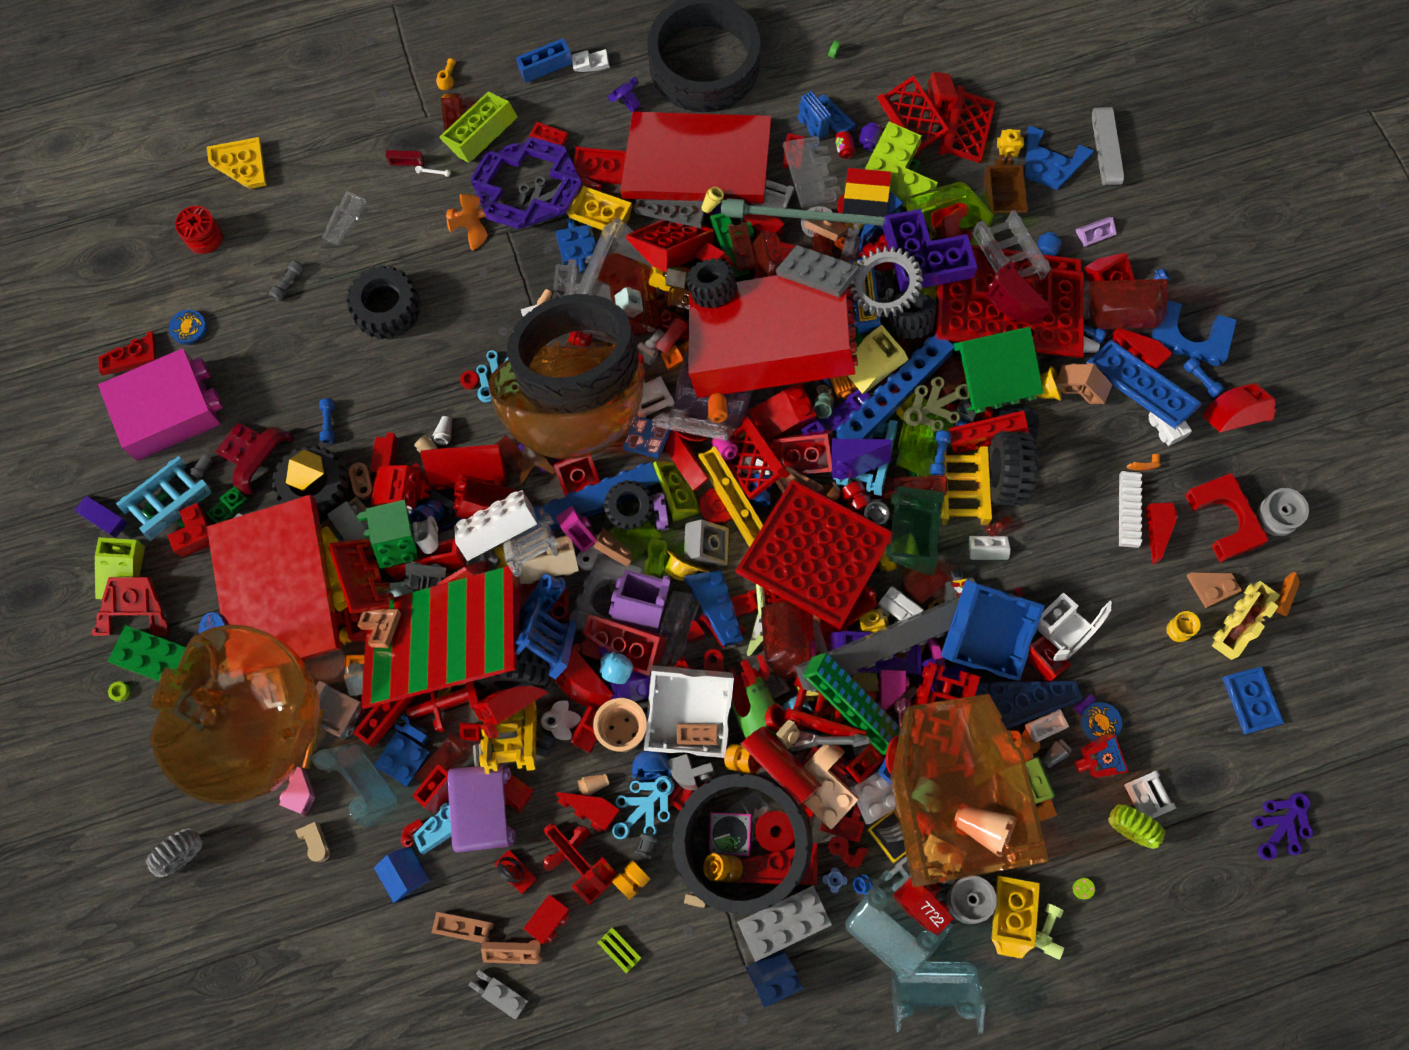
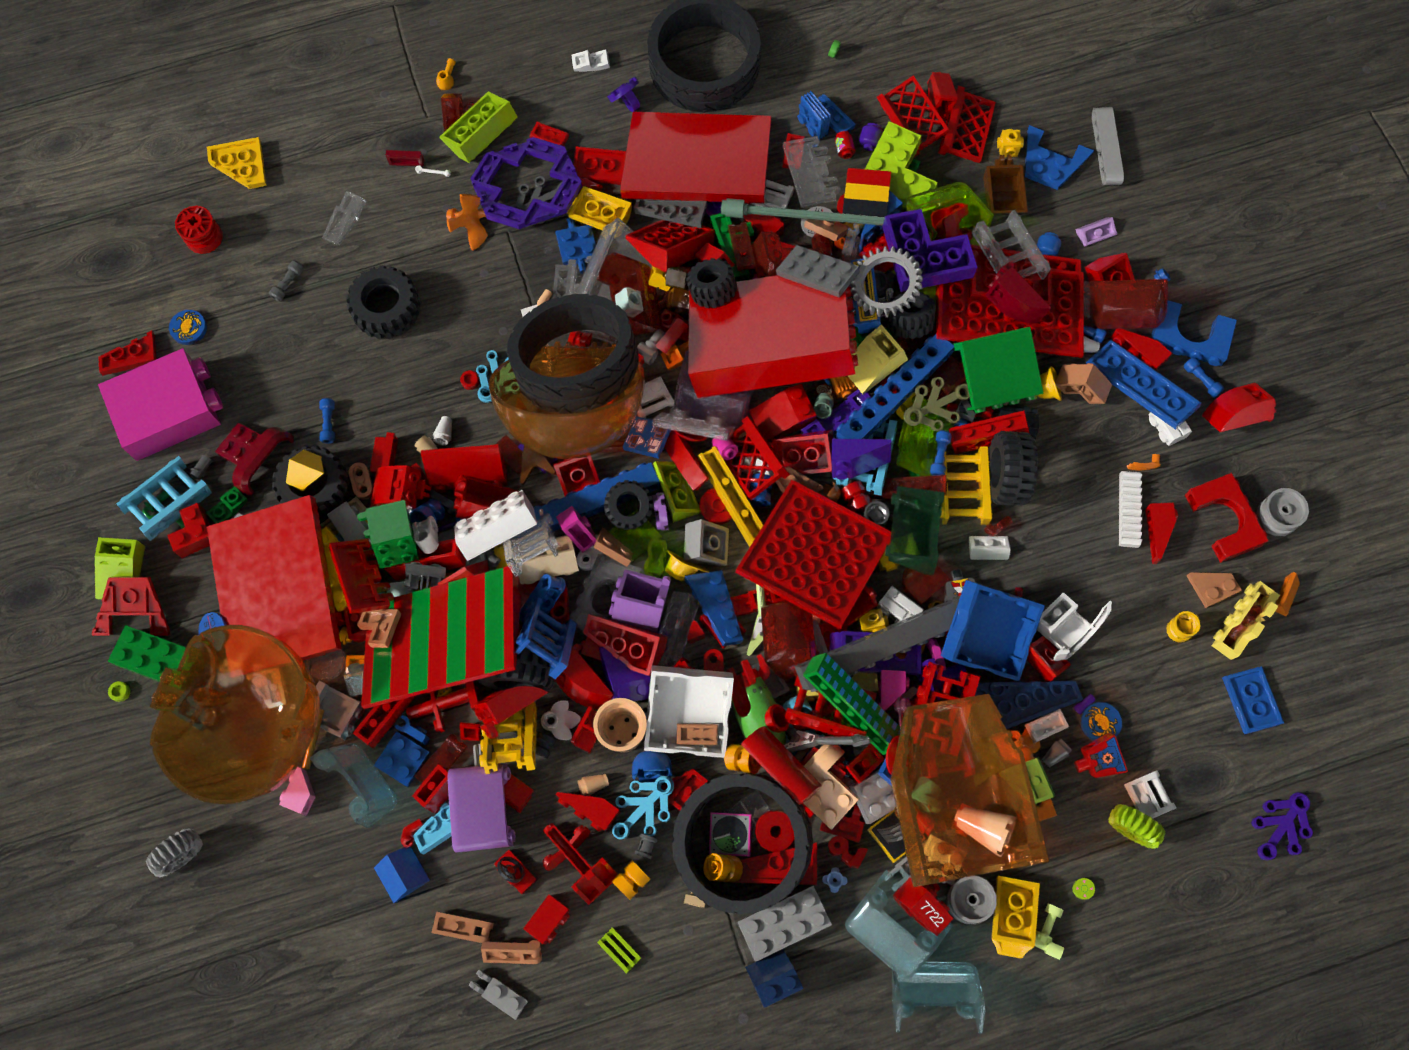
(100, 516): dark purple slope -> none
(316, 842): tan leg -> none
(544, 60): blue brick -> none
(616, 668): medium azure hair -> none
(688, 776): light grey brick -> none
(713, 197): light yellow cone -> none
(717, 408): orange brick -> none
(788, 734): tan plate -> none
(862, 884): blue plate -> none

